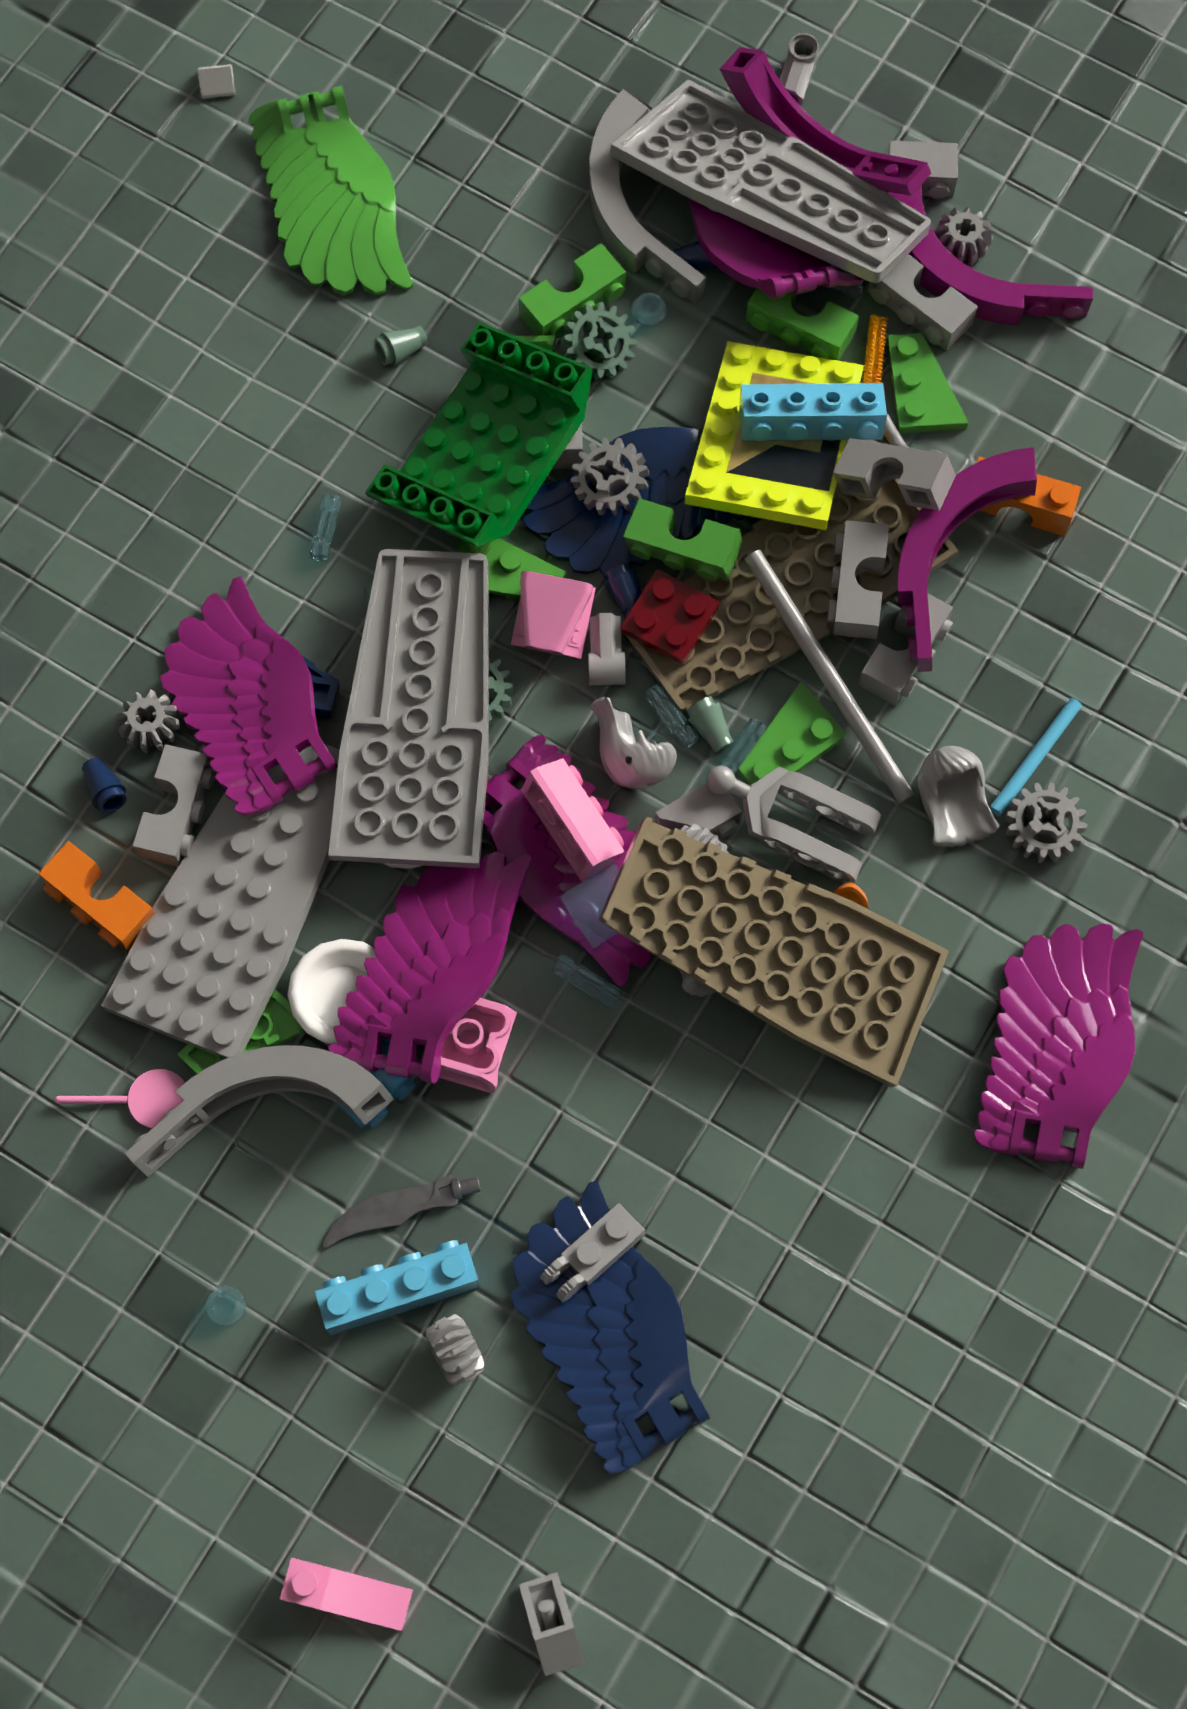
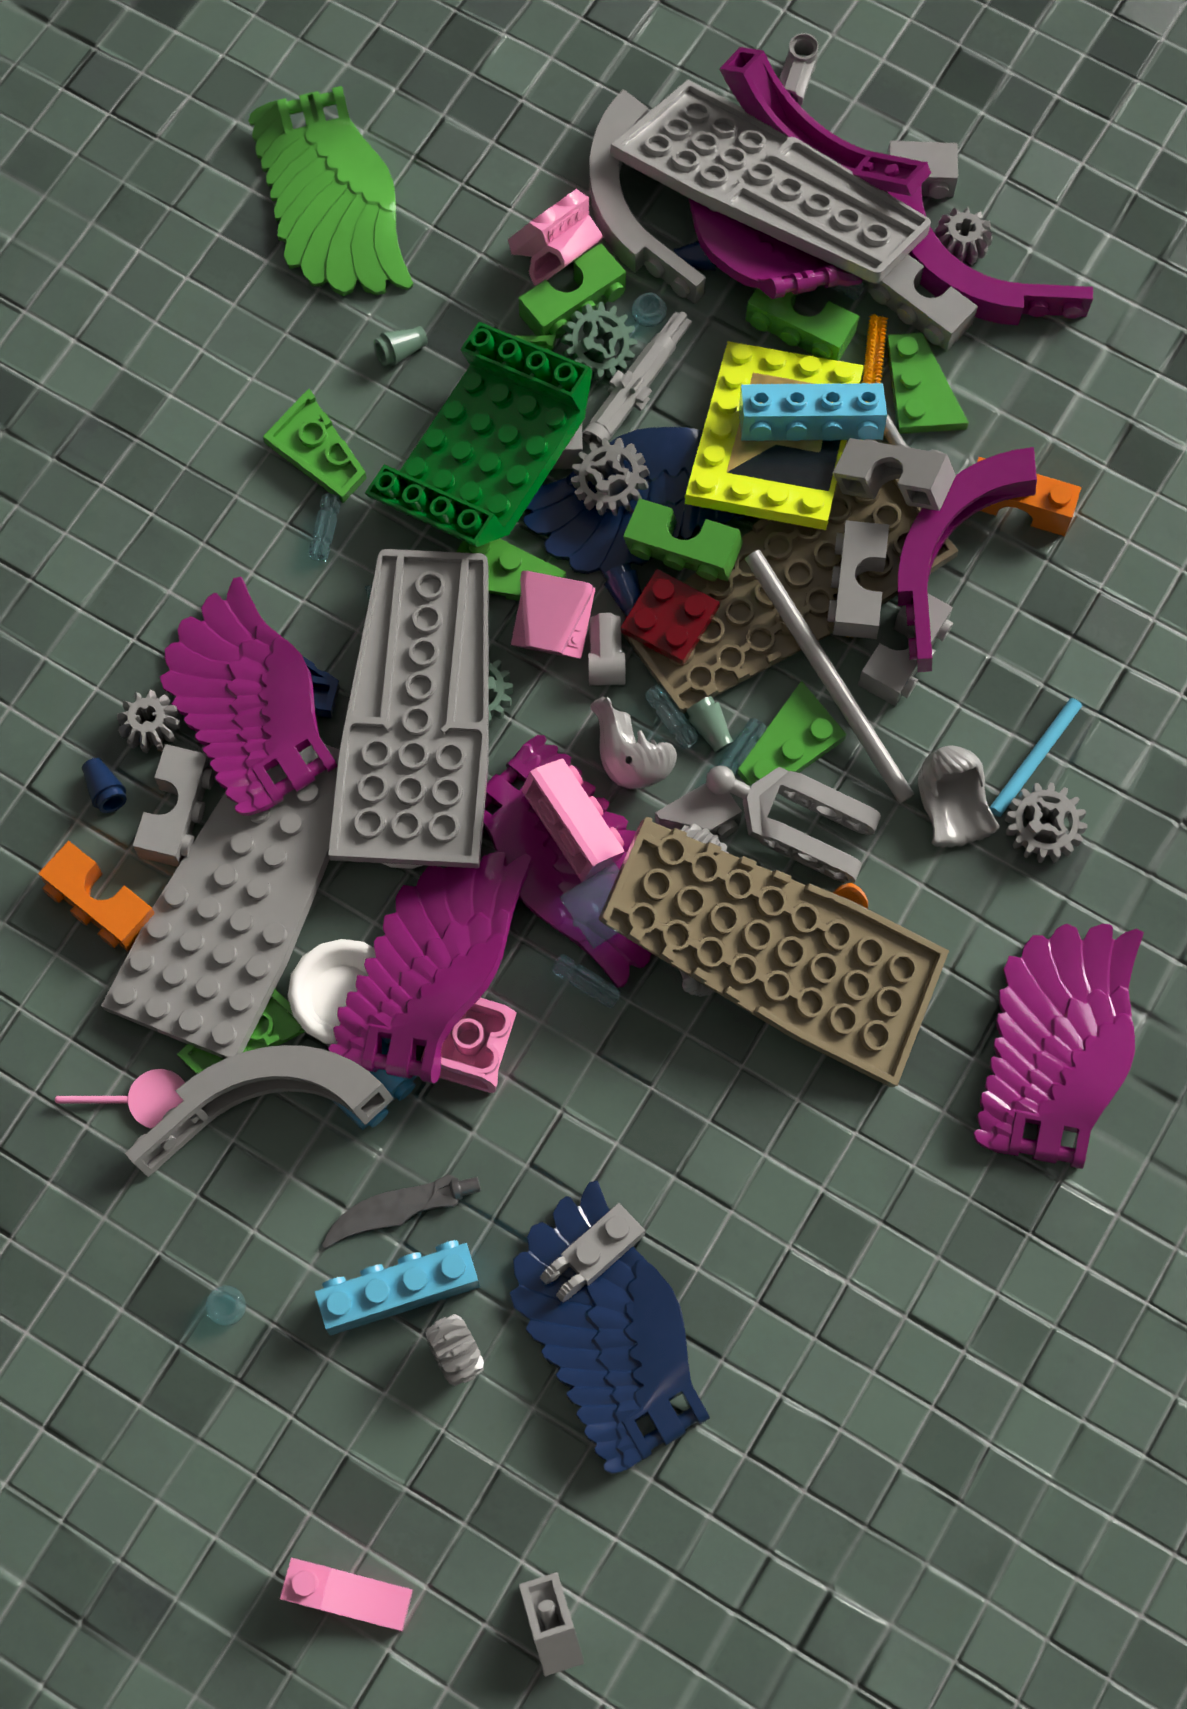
(216, 81): white slope -> none
(314, 447): none -> bright green wing
(556, 237): none -> bright pink piece
(633, 387): none -> light grey piece

